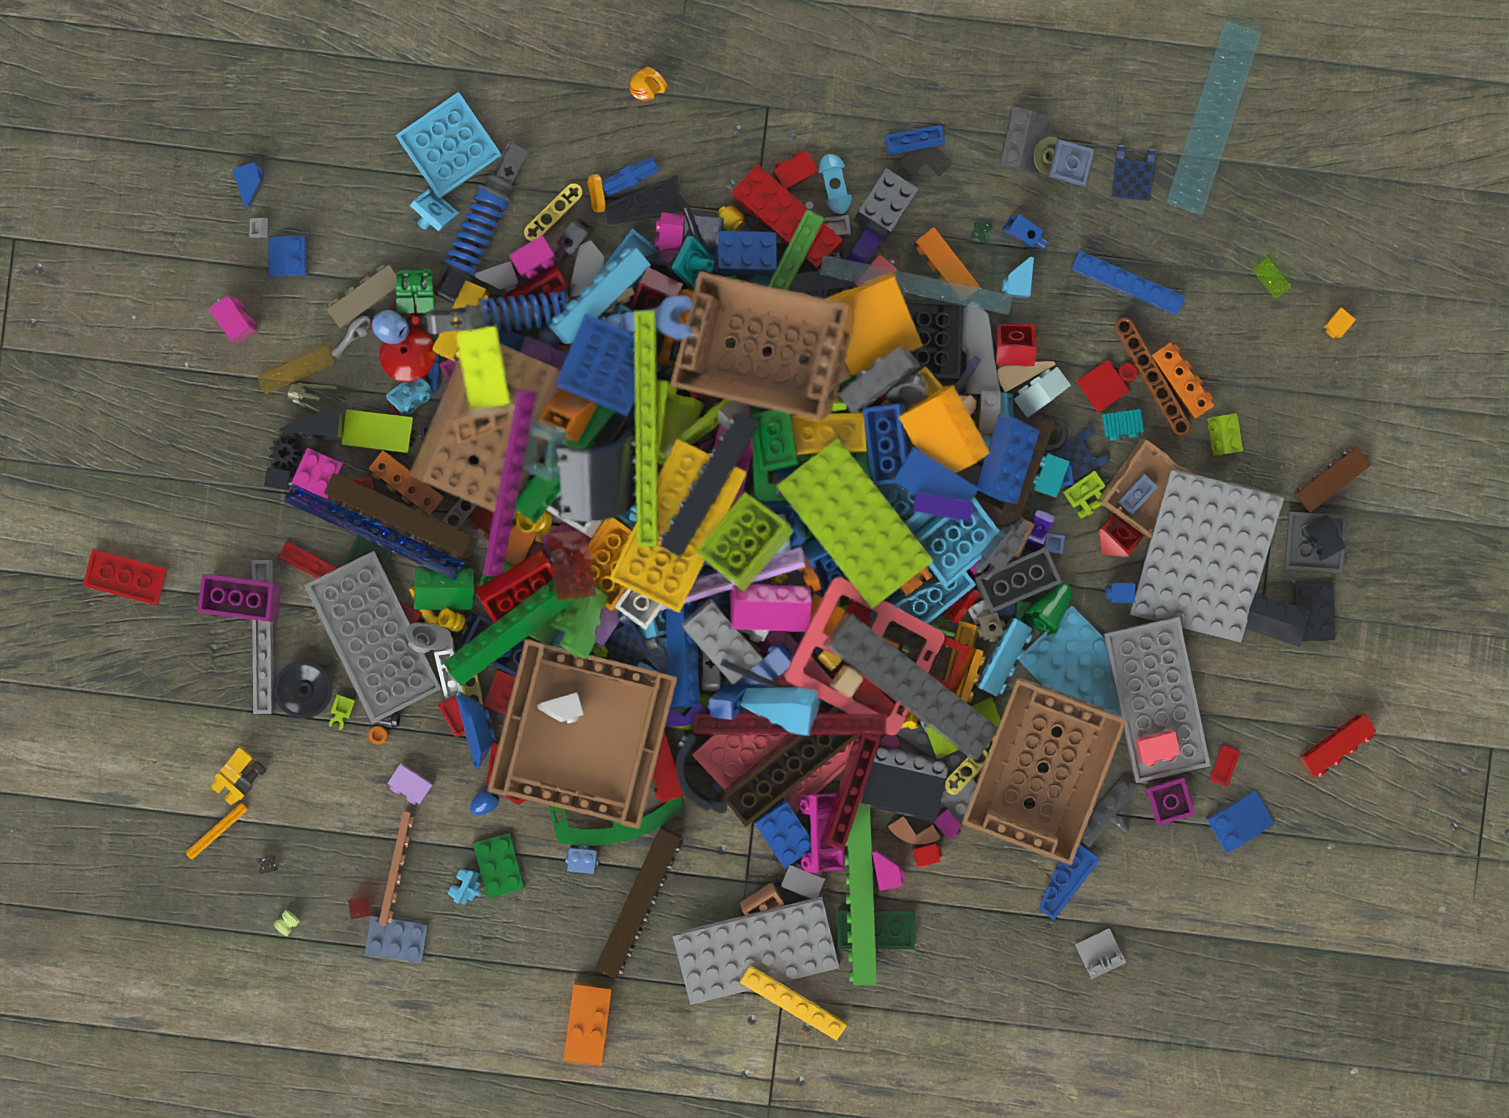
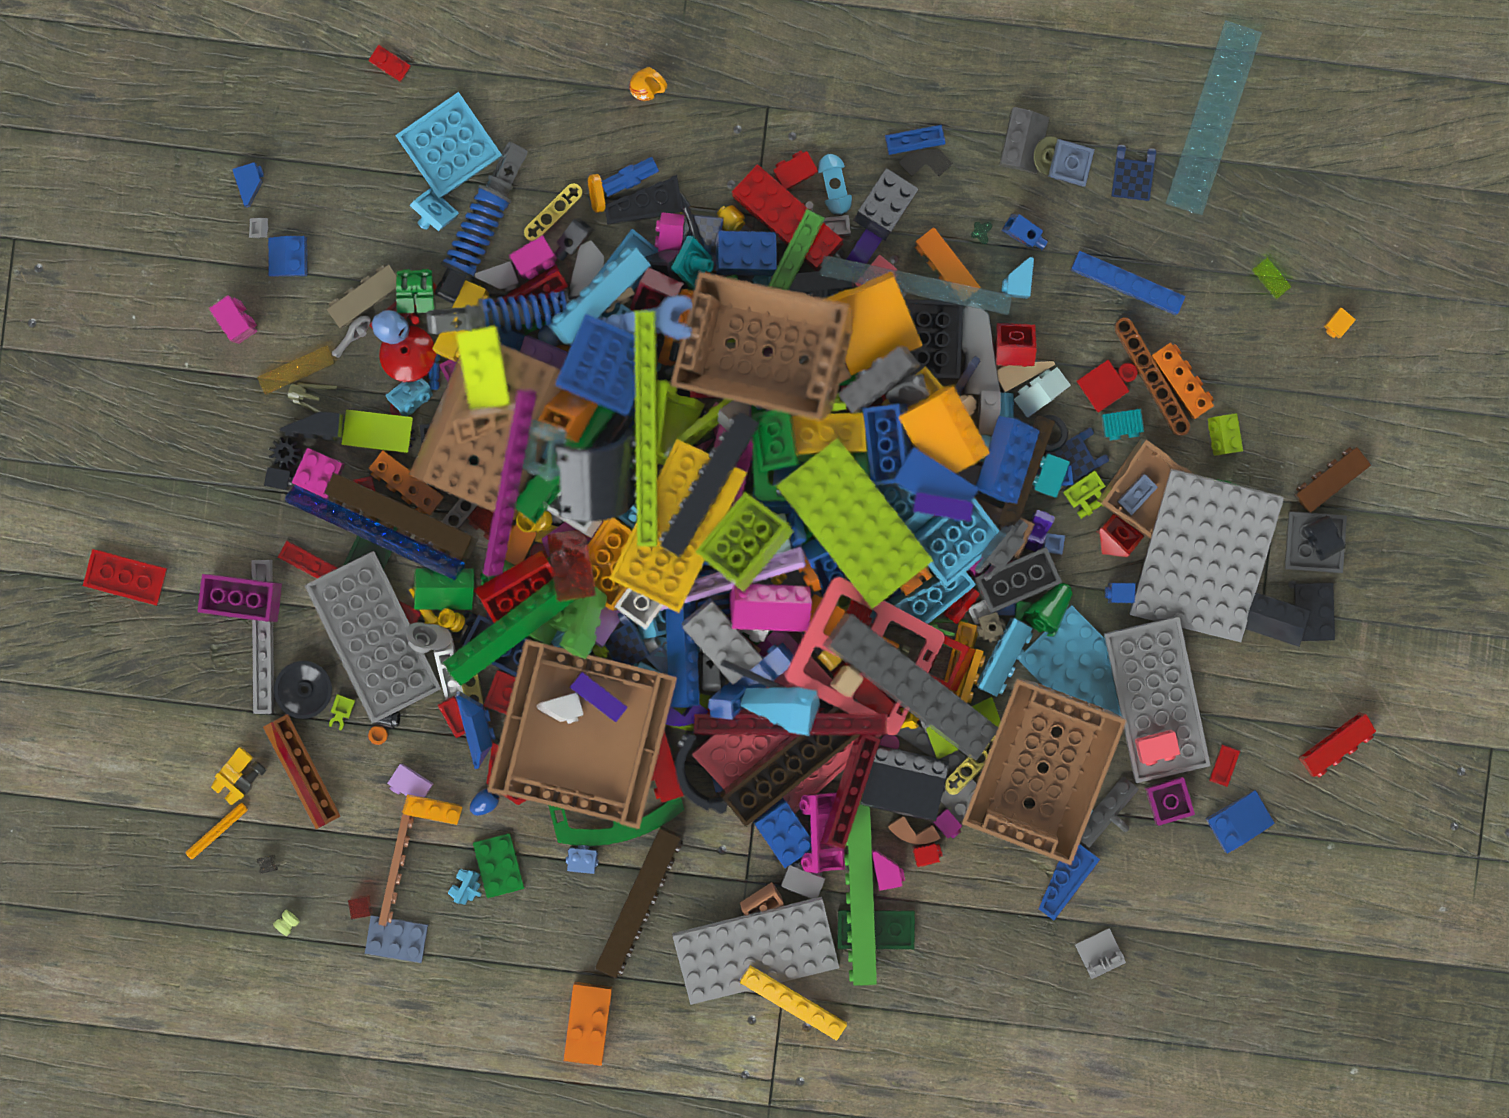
(301, 771): none -> dark orange brick
(389, 63): none -> red plate
(432, 809): none -> light orange plate
(598, 697): none -> dark purple tile

